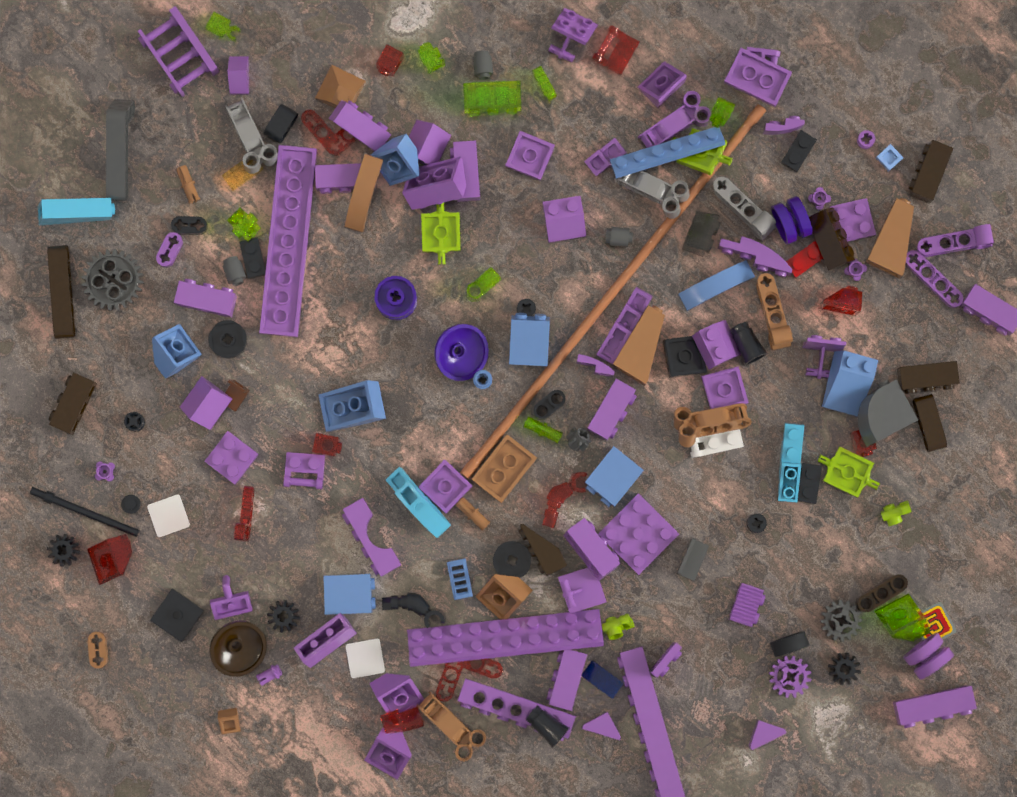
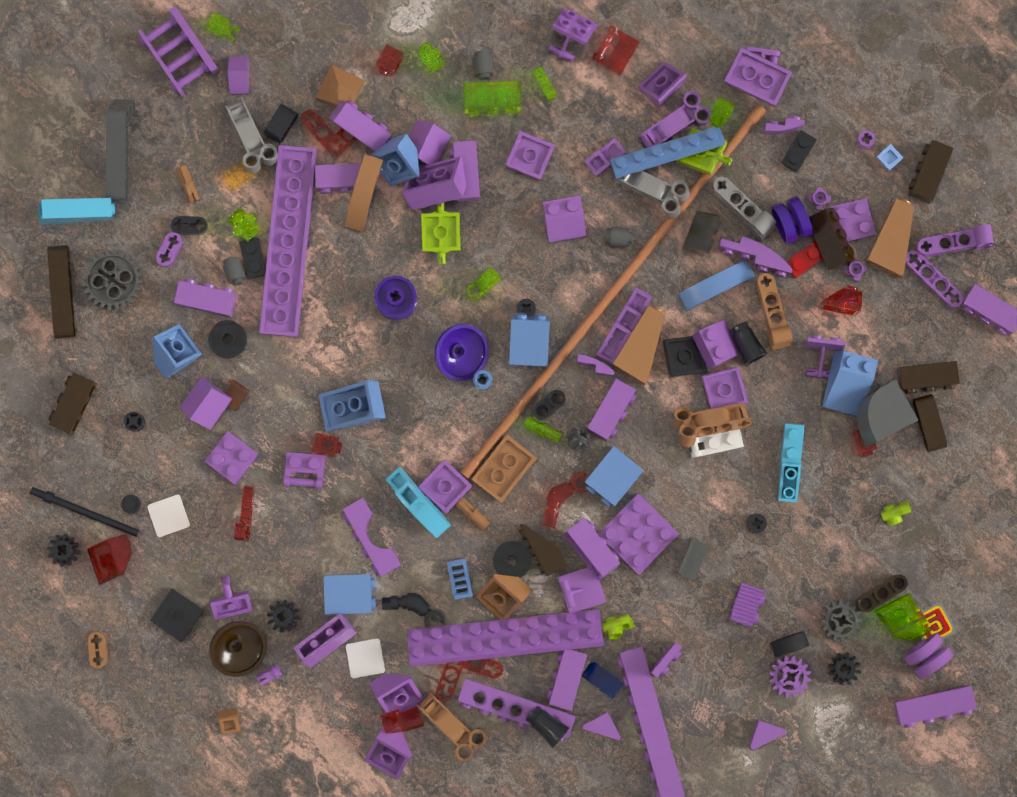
(101, 467): medium lavender plate -> none
(809, 483): black plate -> none
(848, 472): lime plate -> none

